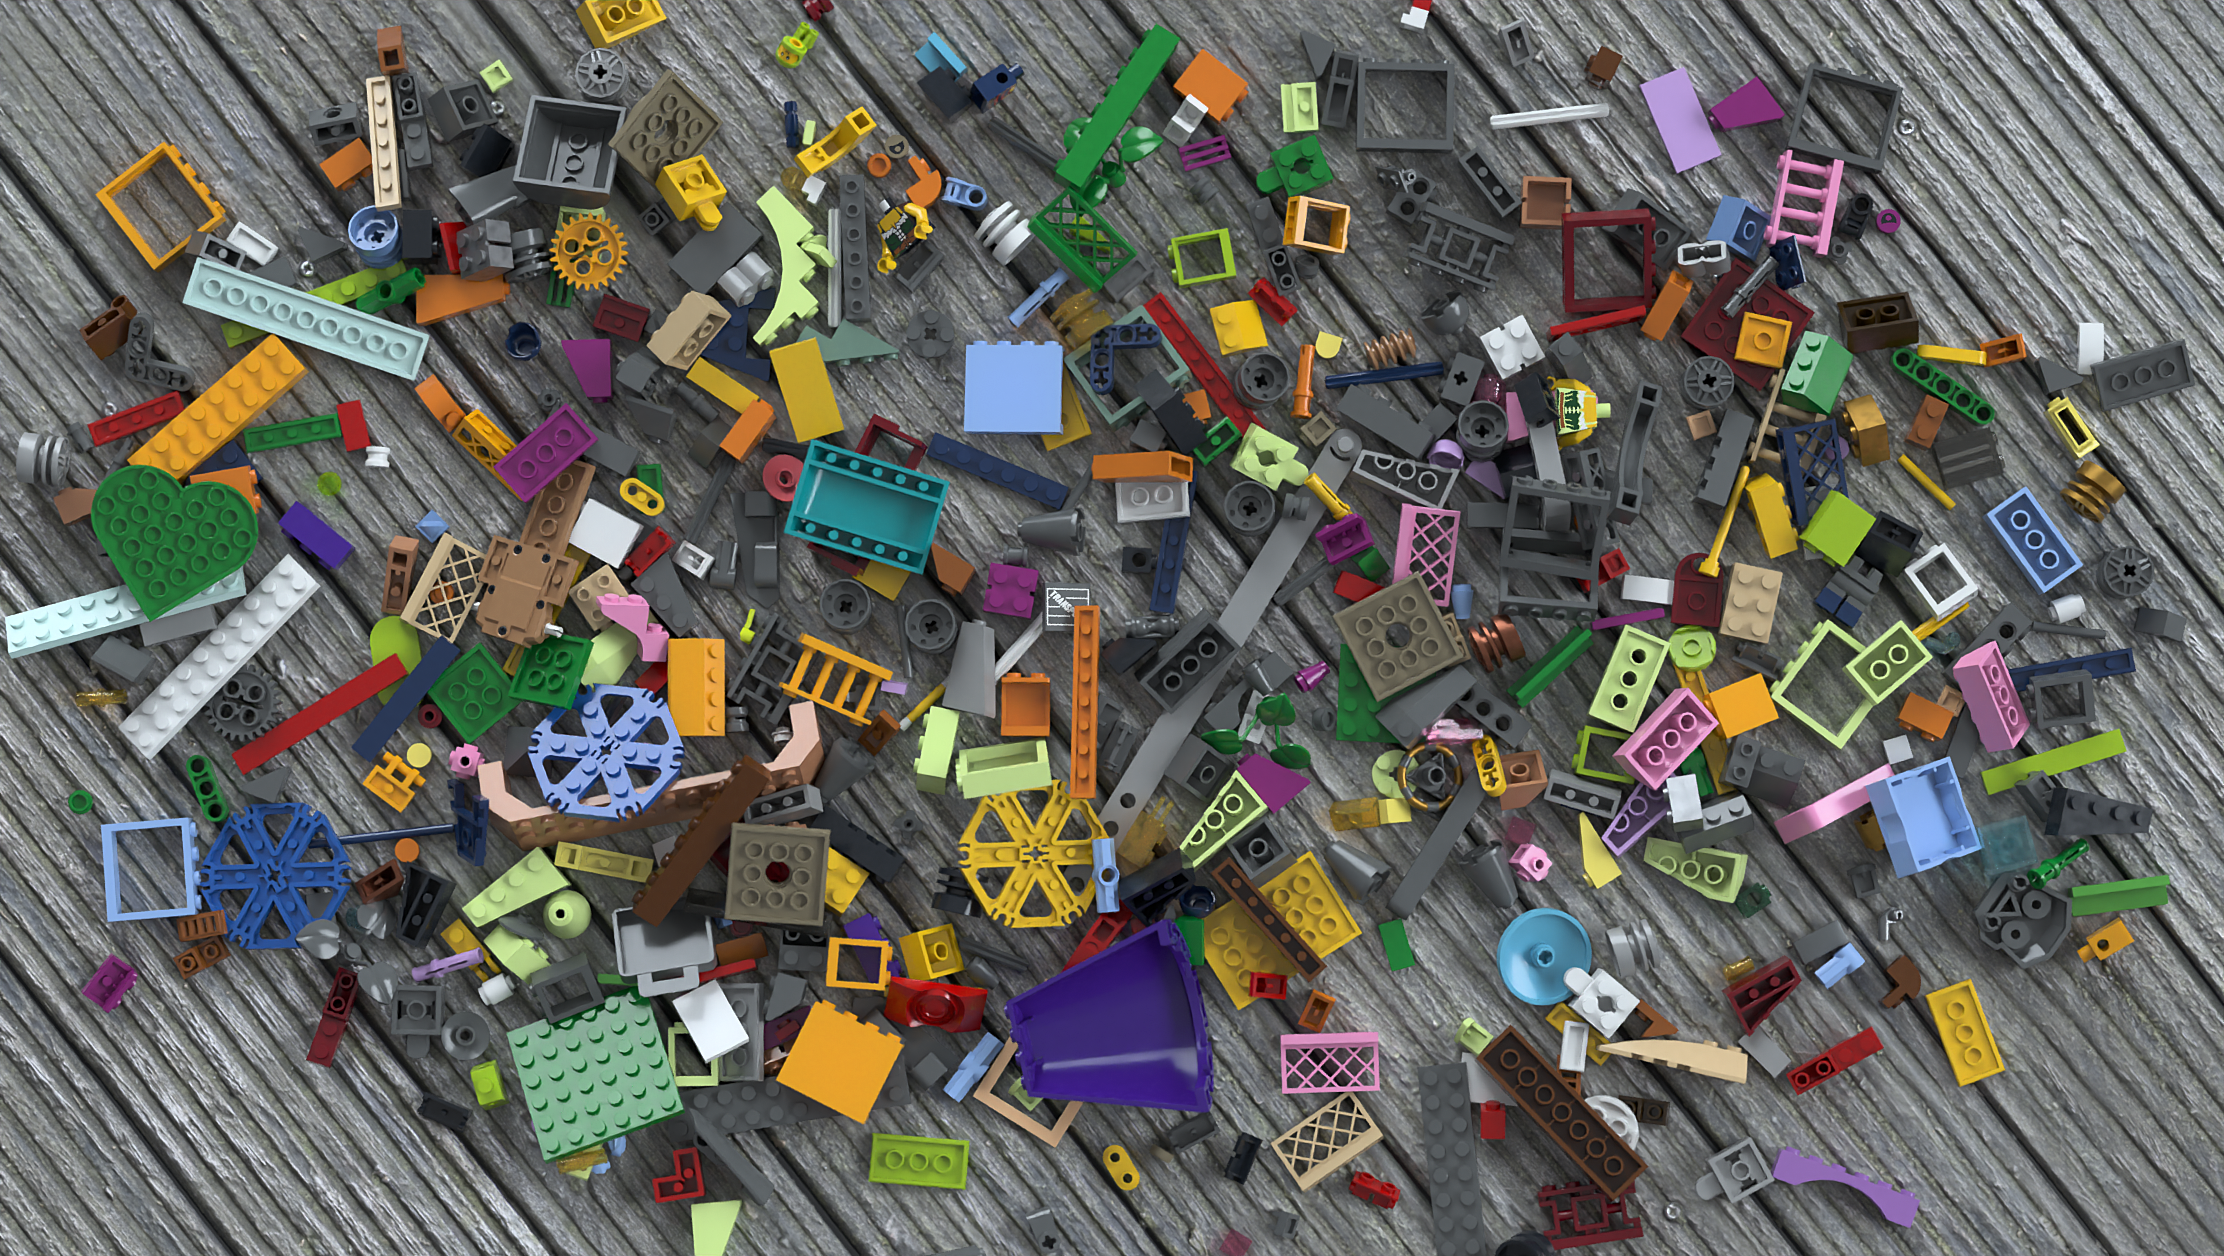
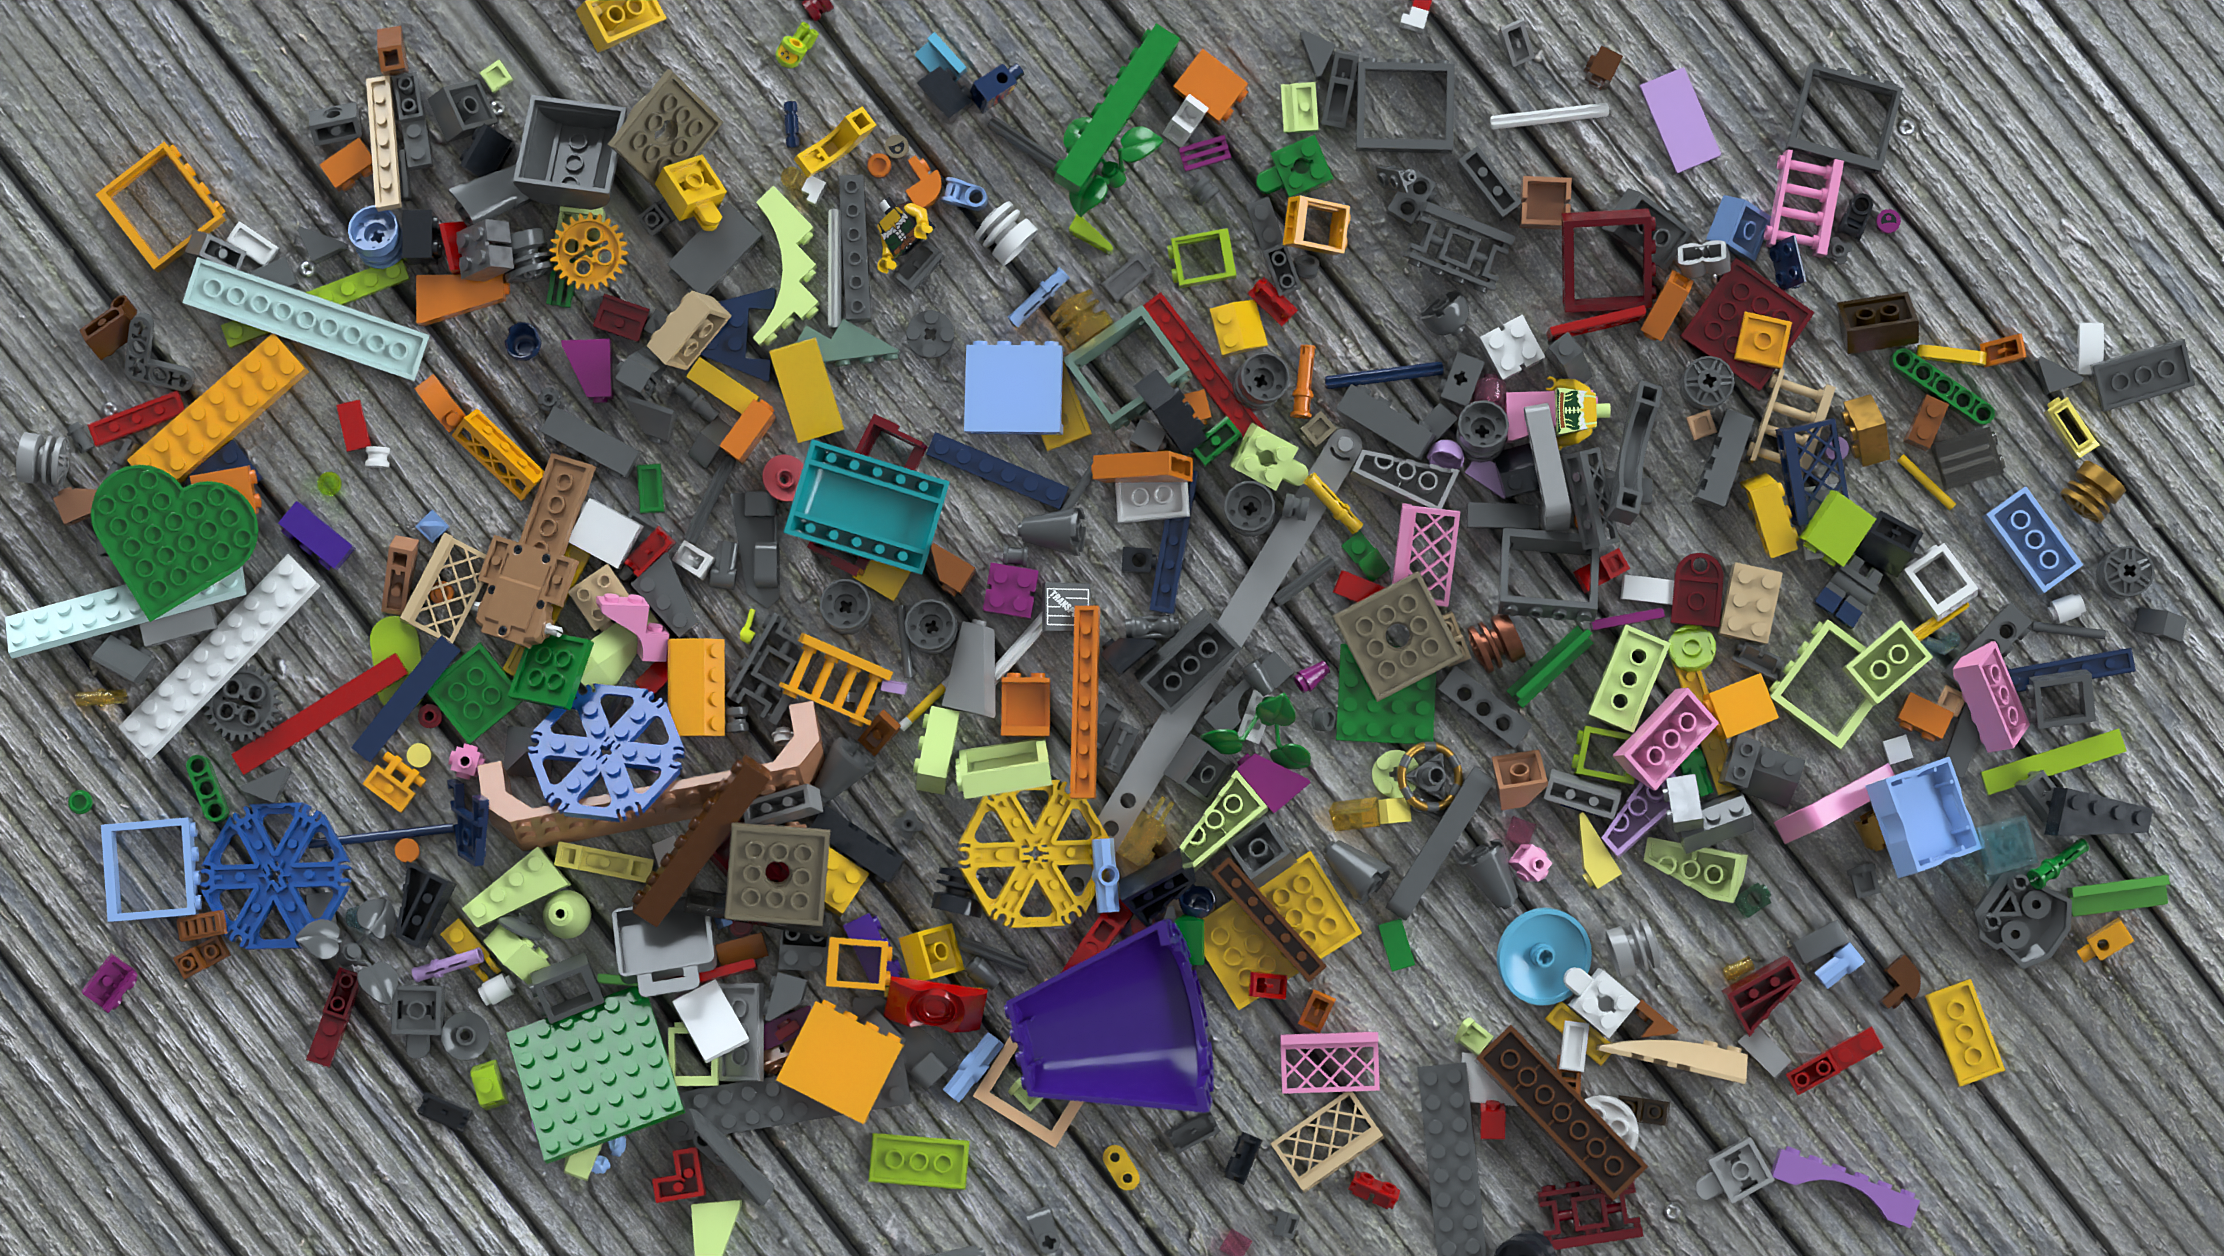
(292, 433): green tile -> none
(381, 883): copper slope -> none
(399, 287): green piece -> none
(546, 453): magenta plate -> none
(581, 1161): clear yellow pin -> none
(614, 82): light grey wheel -> none
(642, 497): yellow plate -> none
(746, 279): light grey brick -> none
(784, 447): black axle -> none
(809, 133): yellowish green tile -> none
(817, 252): yellowish green tile -> none
(1065, 248): green fence -> none
(1113, 343): dark blue beam -> none
(1161, 1153): dark tan tile -> none
(1327, 345): light yellow tile -> none
(1345, 538): magenta bracket -> none
(1390, 349): medium nougat piece -> none
(1419, 709): dark grey wedge -> none
(1453, 732): clear pink bracket -> none
(1462, 600): light blue cone -> none
(1496, 771): yellow beam -> none
(1536, 400): black hinge -> none
(1549, 563): dark grey window -> none
(1710, 565): yellow piece -> none
(1745, 108): magenta slope -> none
(1754, 281): dark grey pin -> none
(1816, 374): slope -> none
(1886, 920): flat silver arm -> none

